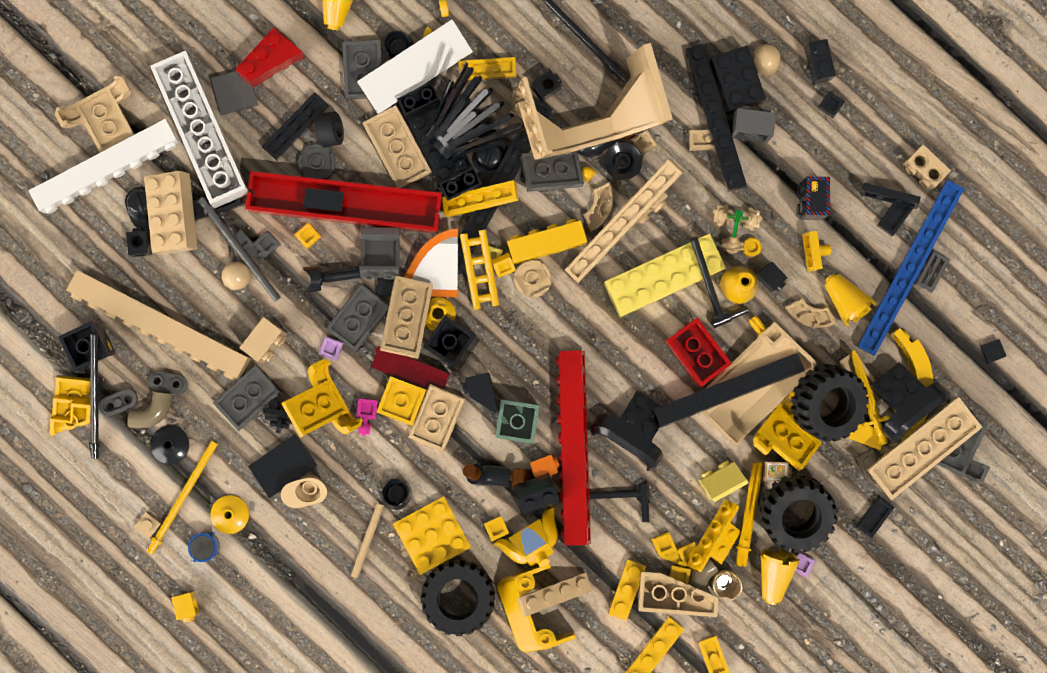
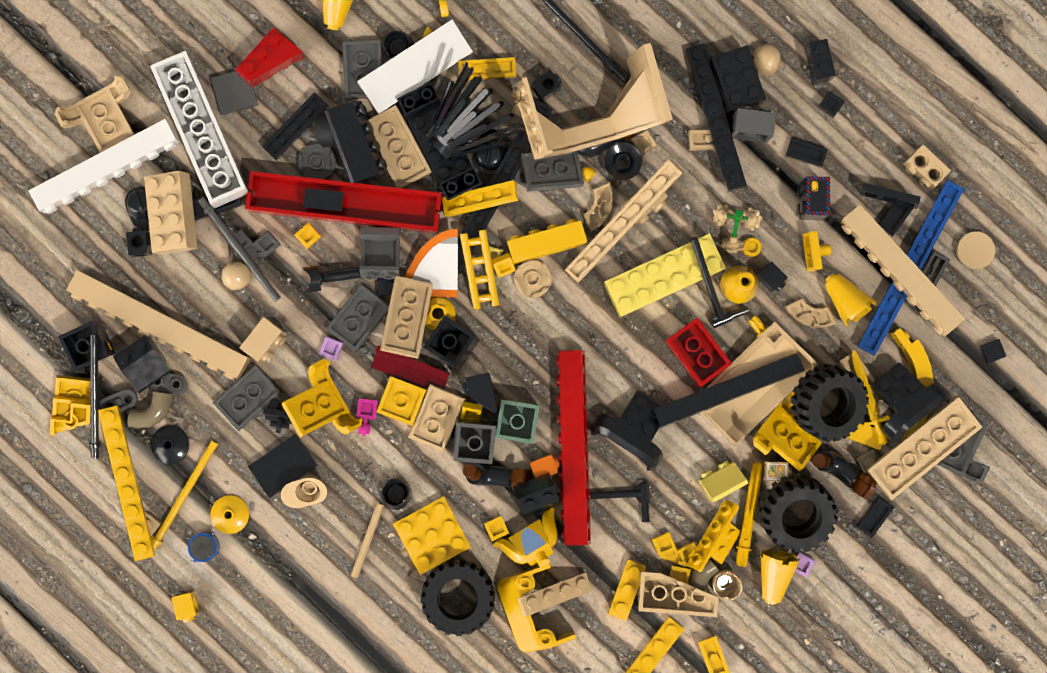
(126, 483): none -> yellow plate
(142, 363): none -> black slope
(356, 142): none -> black slope
(471, 411): none -> yellow plate
(474, 441): none -> dark grey brick
(806, 152): none -> black tile
(836, 465): none -> piece
(902, 270): none -> tan brick
(975, 250): none -> tan tile

